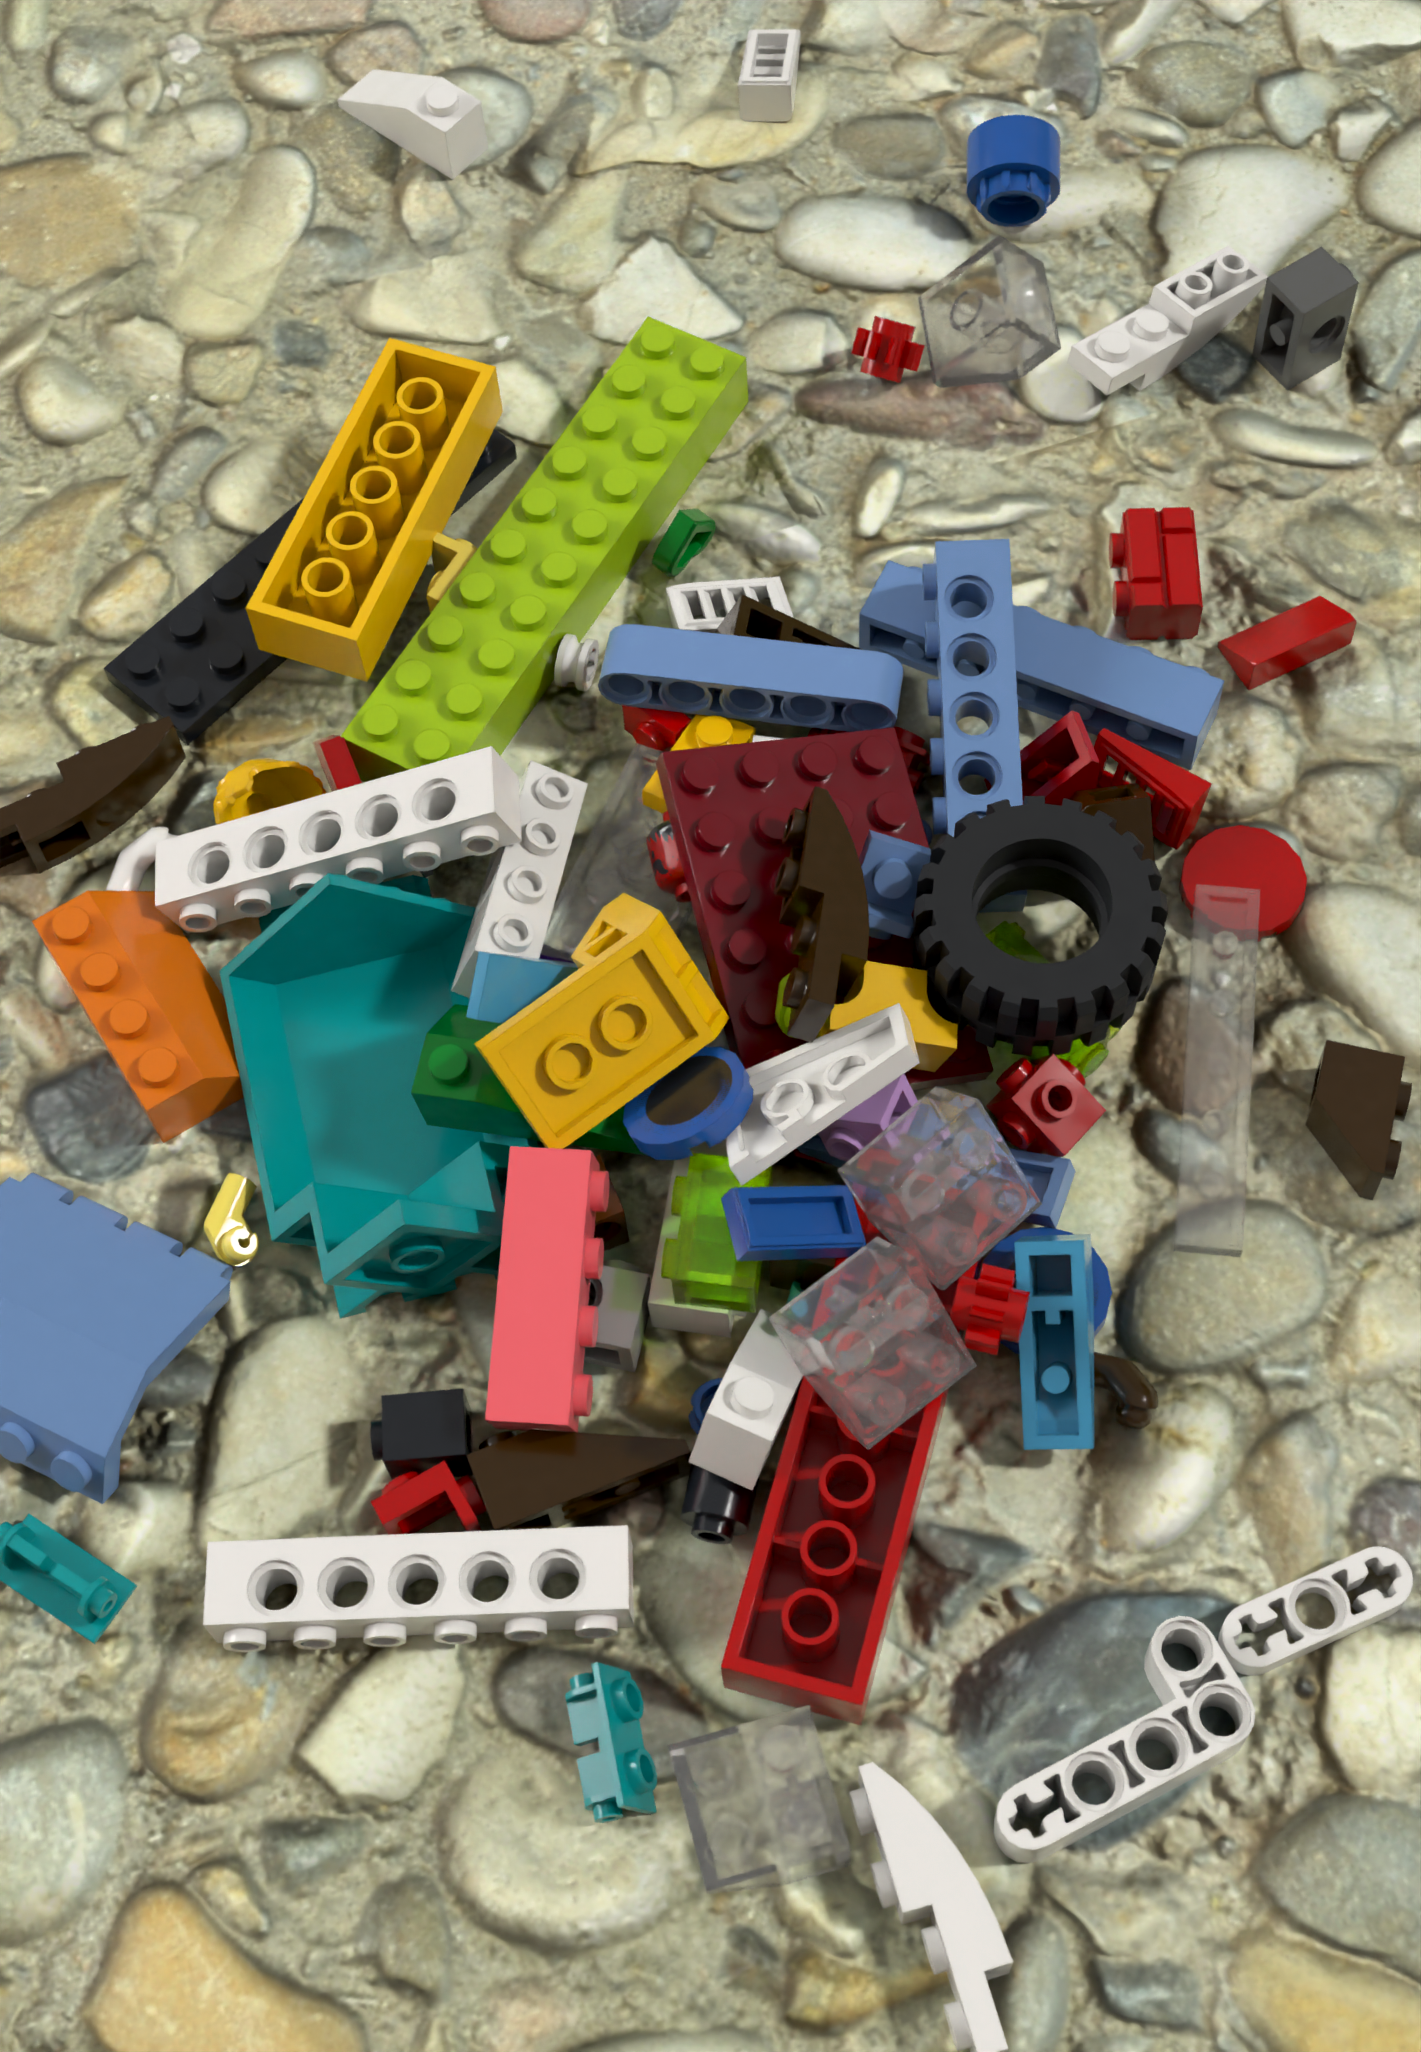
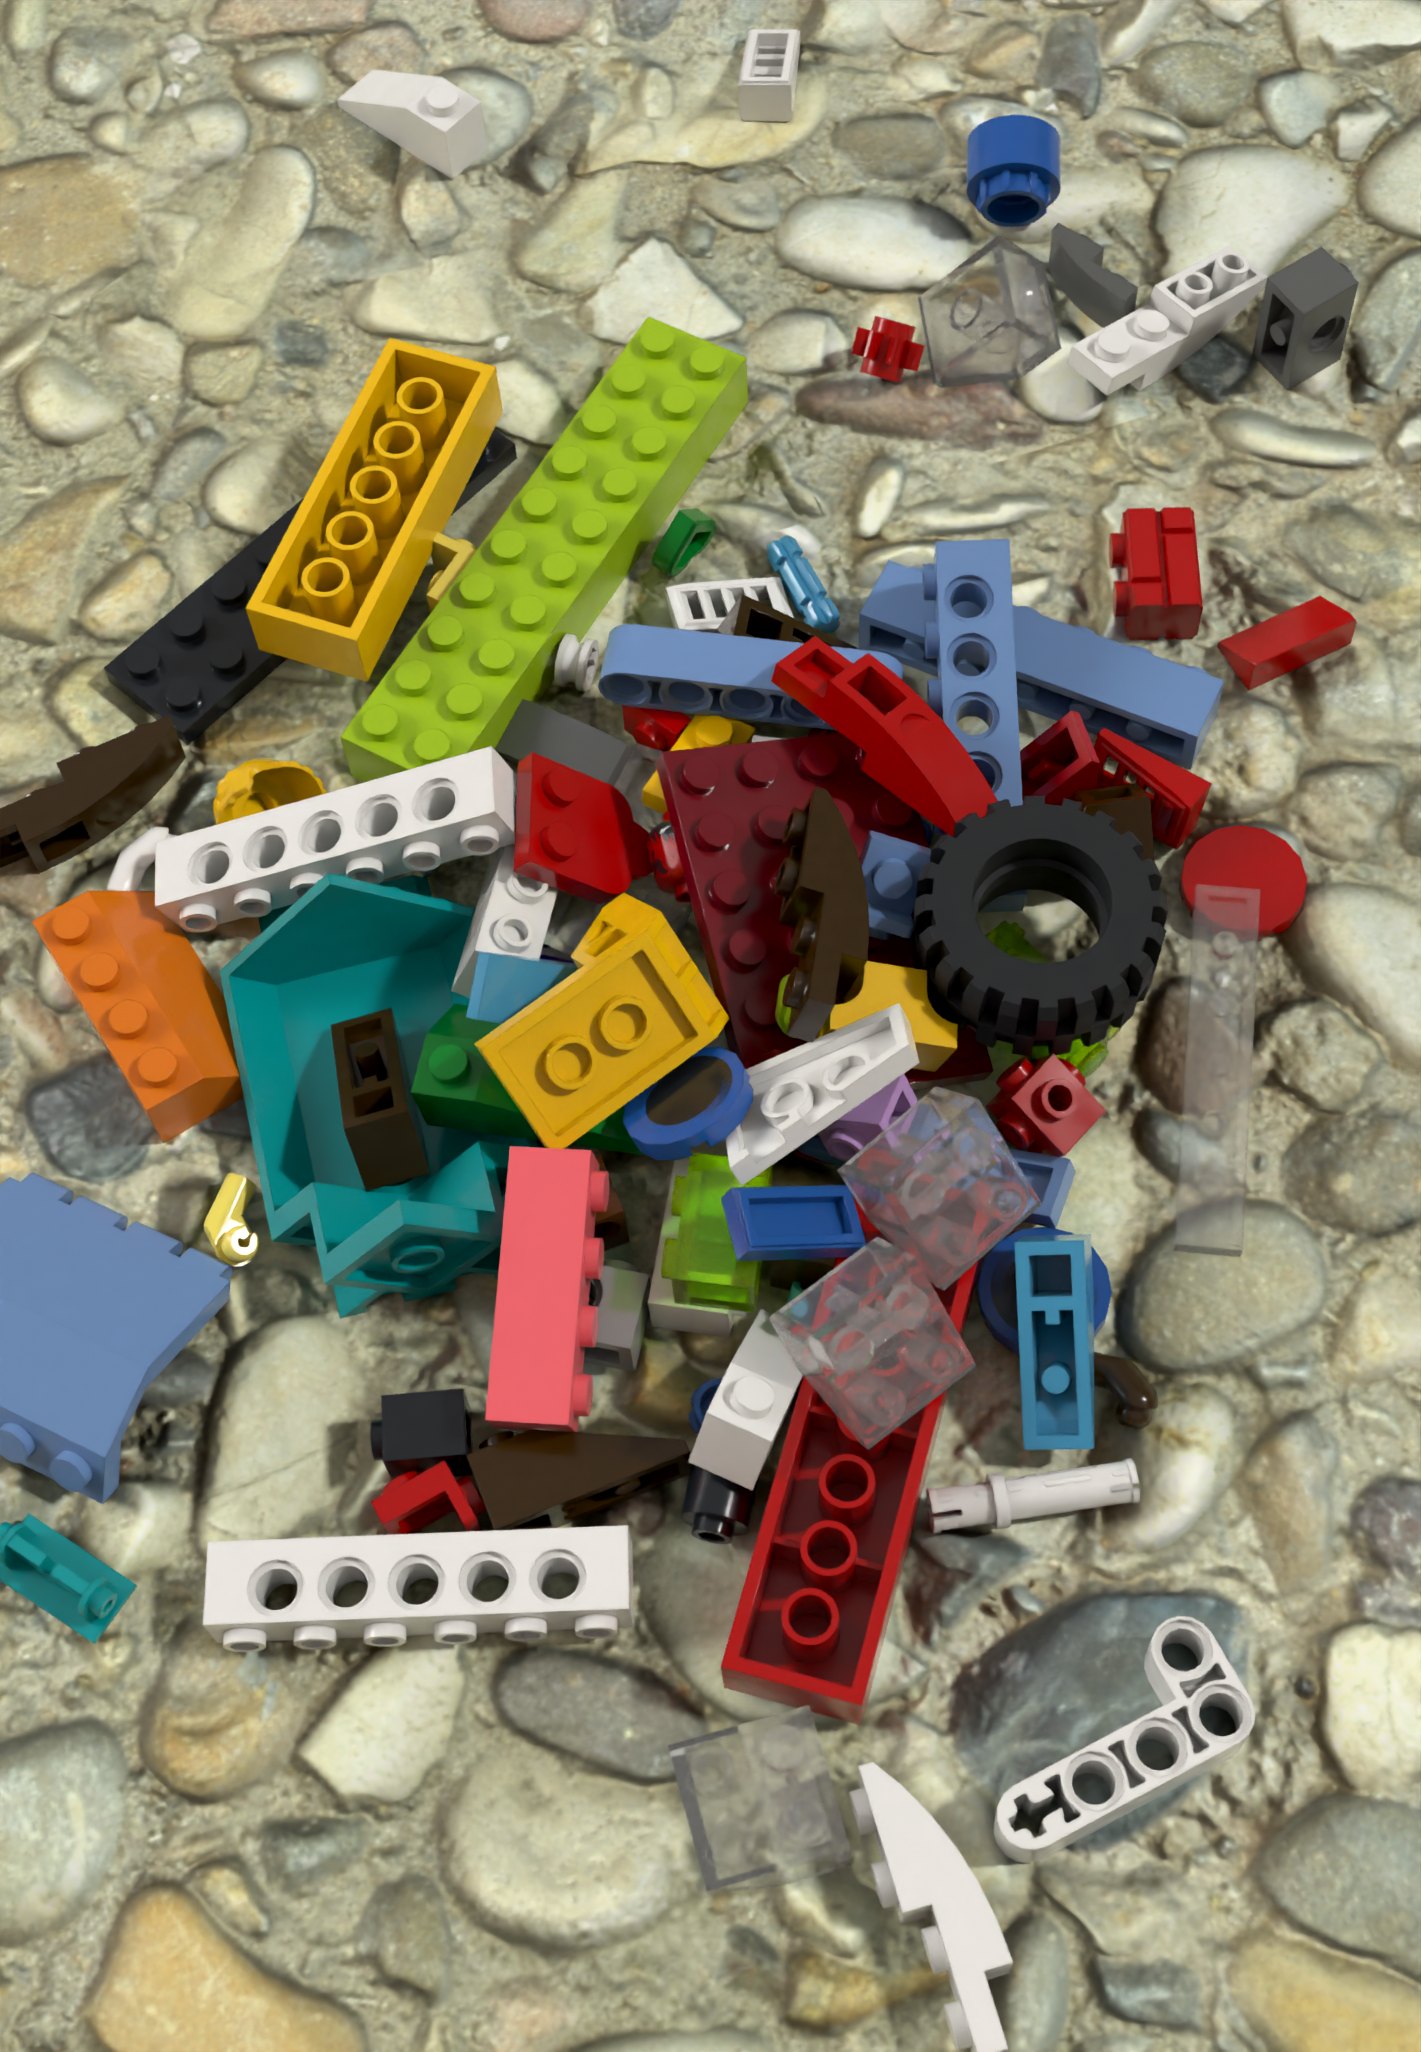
(336, 762): red tile -> none
(378, 1101): none -> dark brown slope
(563, 741): none -> dark grey slope
(576, 832): none -> red plate
(607, 1710): teal hinge -> none
(803, 584): none -> dark azure axle
(903, 737): none -> red slope
(990, 1309): red gear -> none
(1033, 1495): none -> white pin
(1078, 271): none -> dark grey slope
(1352, 1571): white beam -> none
(1354, 1110): dark brown slope -> none

